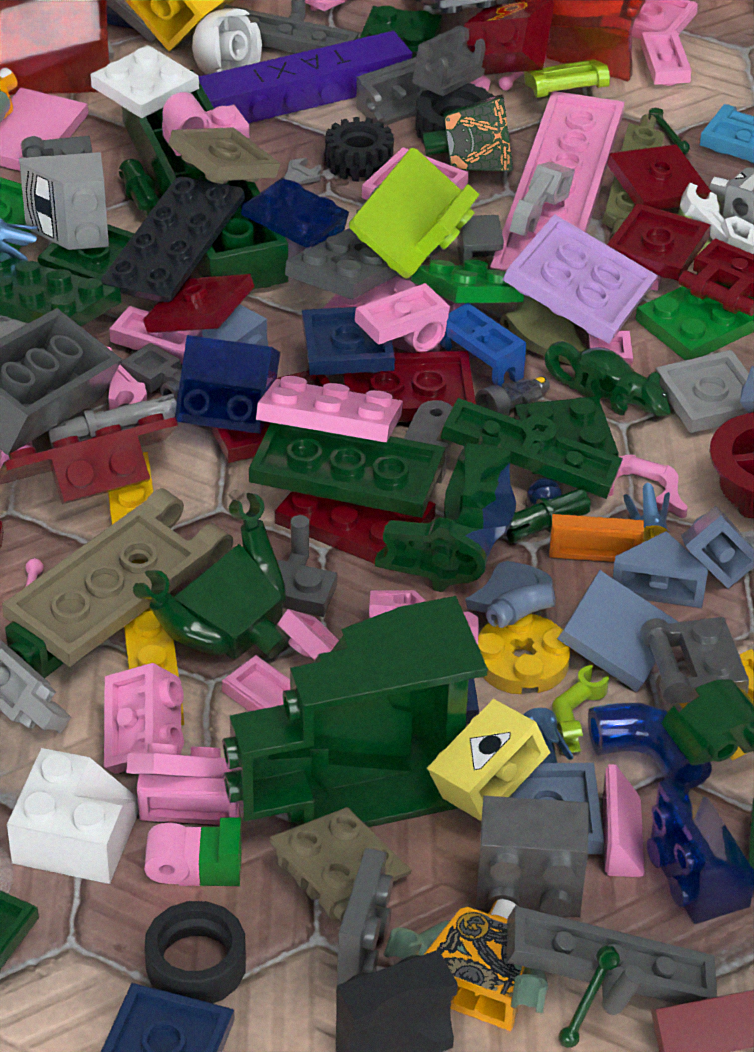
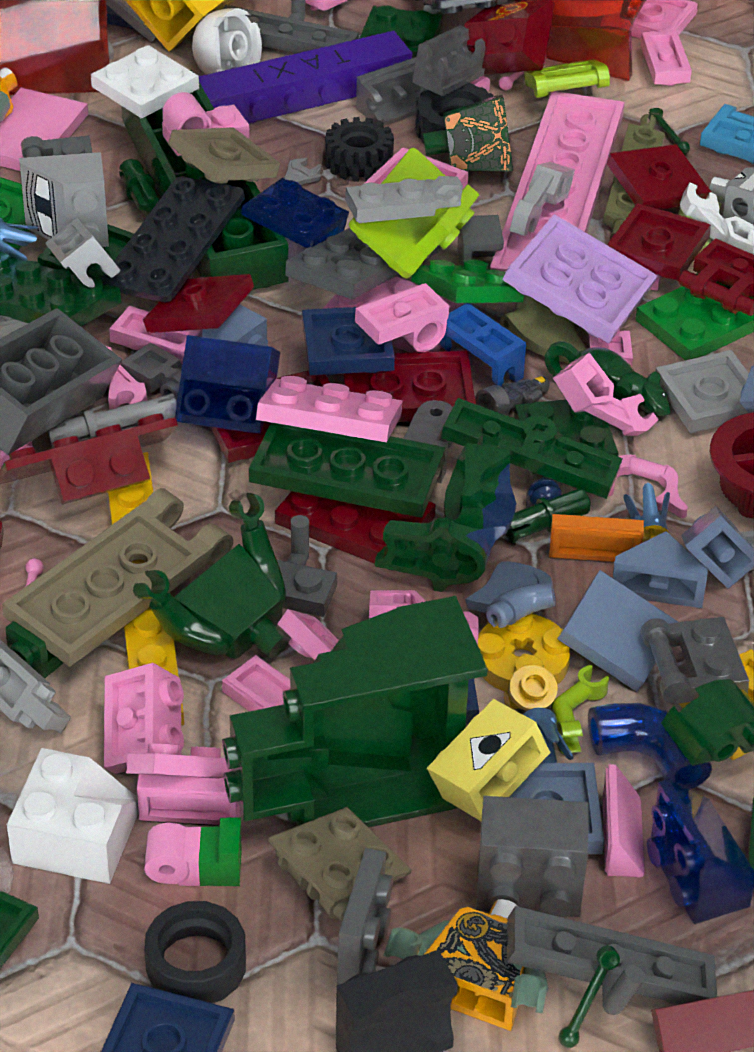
(79, 249): none -> light grey hinge
(403, 199): none -> light grey hinge
(531, 688): none -> yellow plate
(592, 391): none -> bright pink piece

